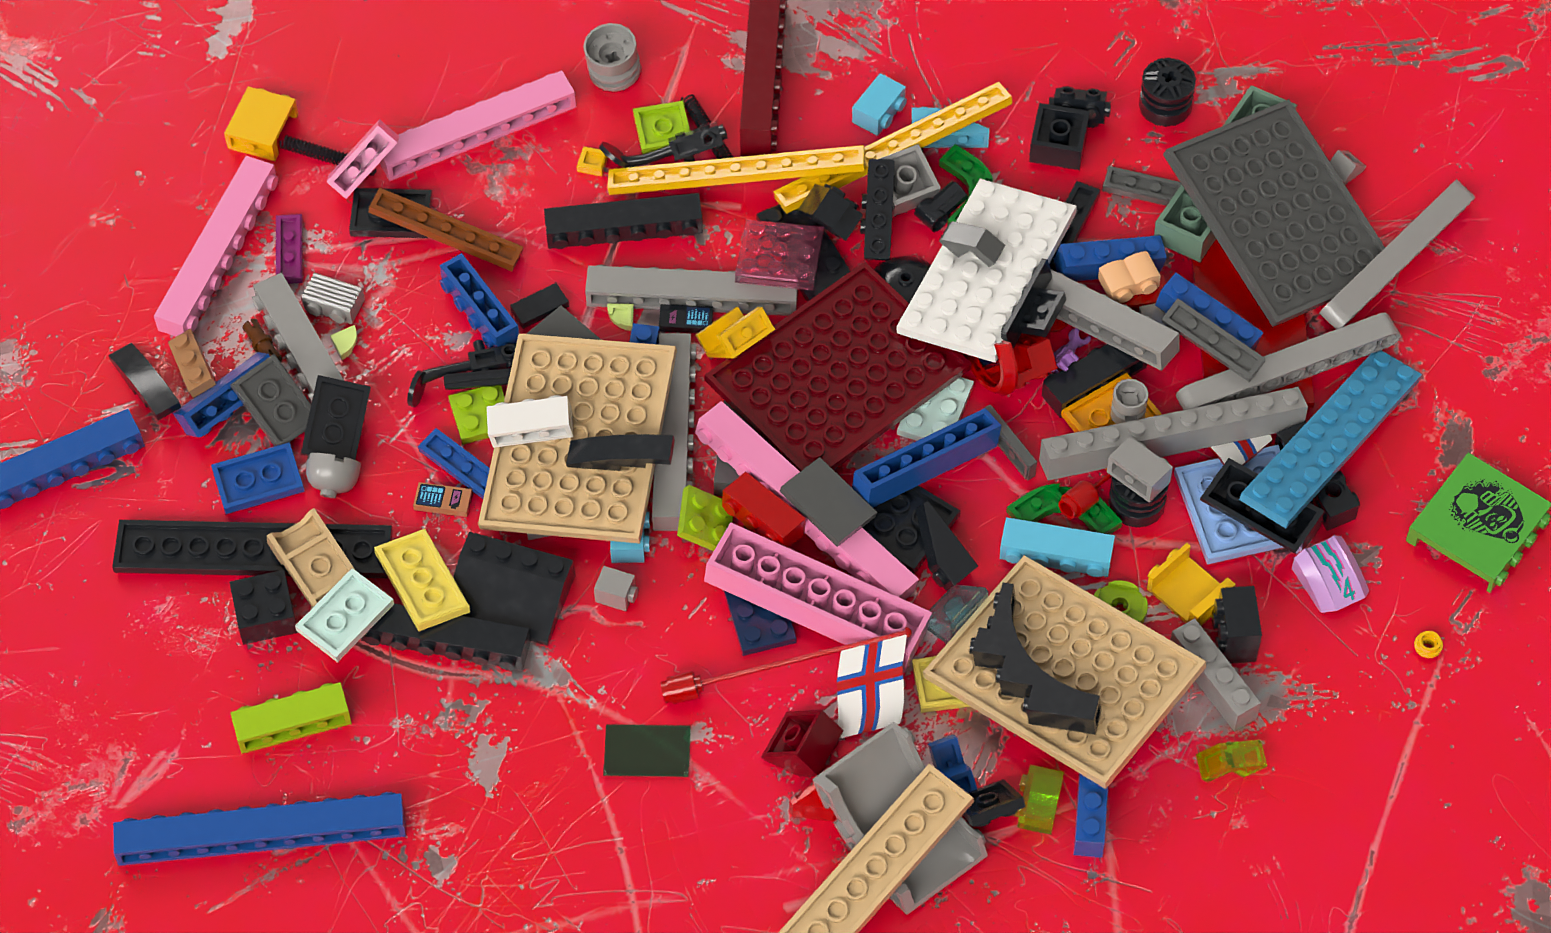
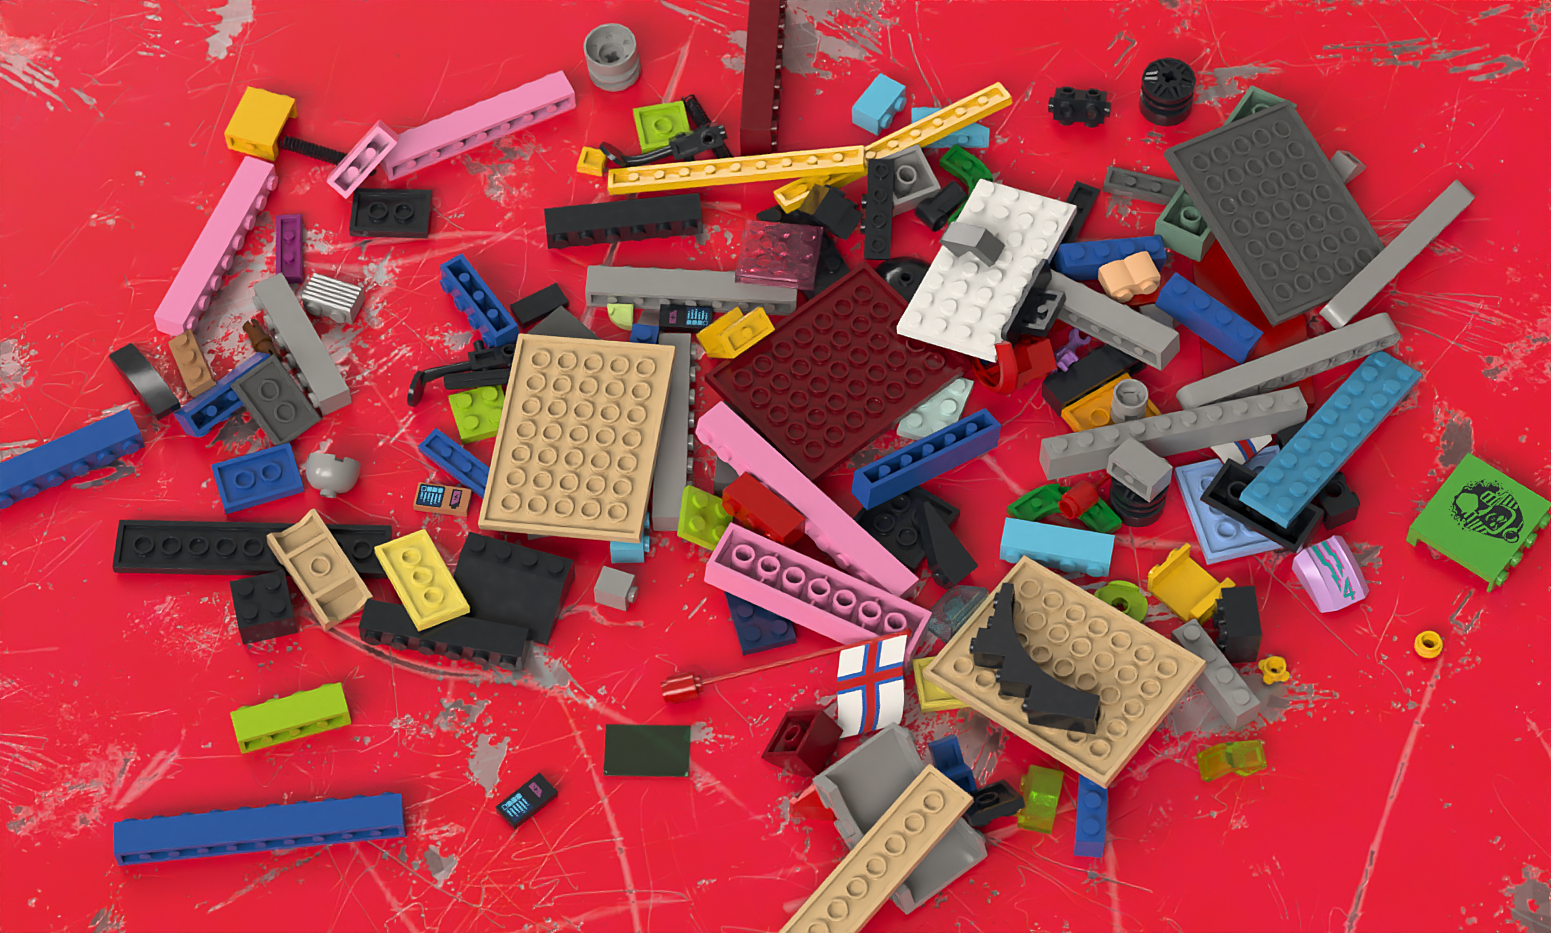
(335, 418): black plate -> none
(344, 615): light aqua plate -> none
(345, 341): yellowish green tile -> none
(445, 229): dark orange plate -> none
(526, 801): none -> tile
(529, 421): white brick -> none
(620, 450): black slope -> none
(828, 502): dark grey tile -> none
(1014, 449): dark grey tile -> none
(1059, 136): black brick -> none
(1213, 340): dark grey plate -> none
(1277, 663): none -> yellow plate

